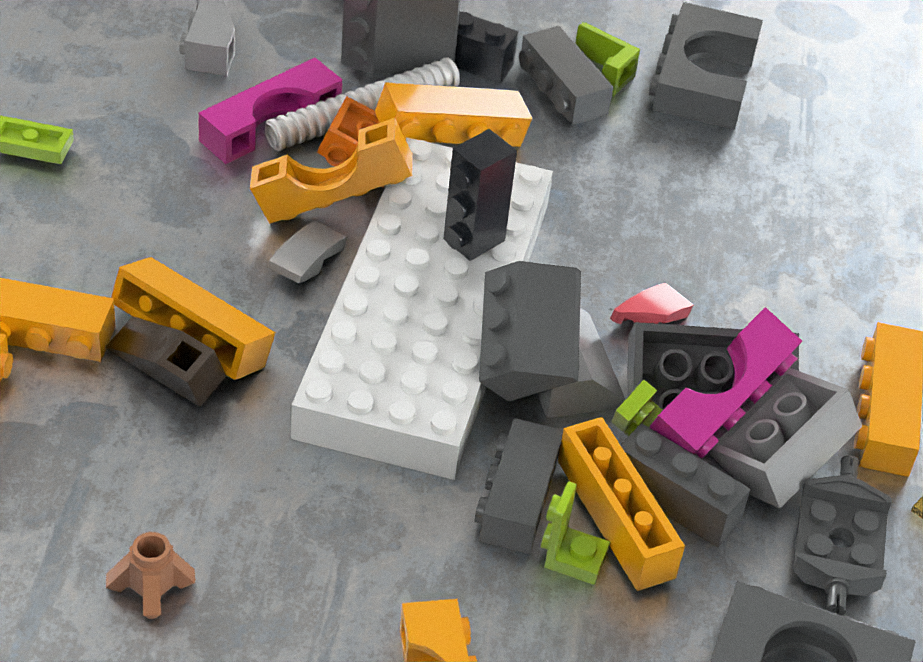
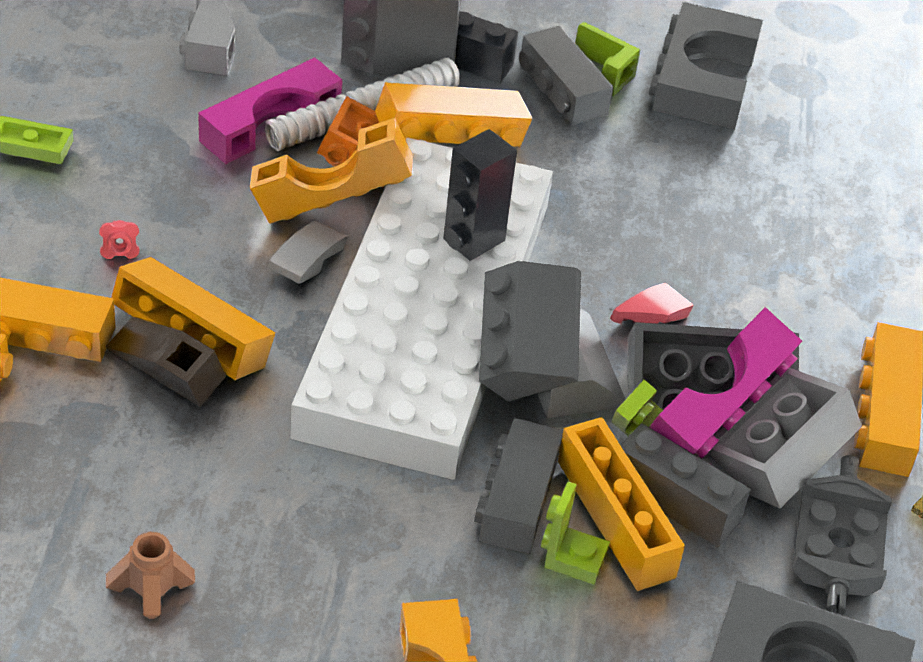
(115, 230): none -> coral plate

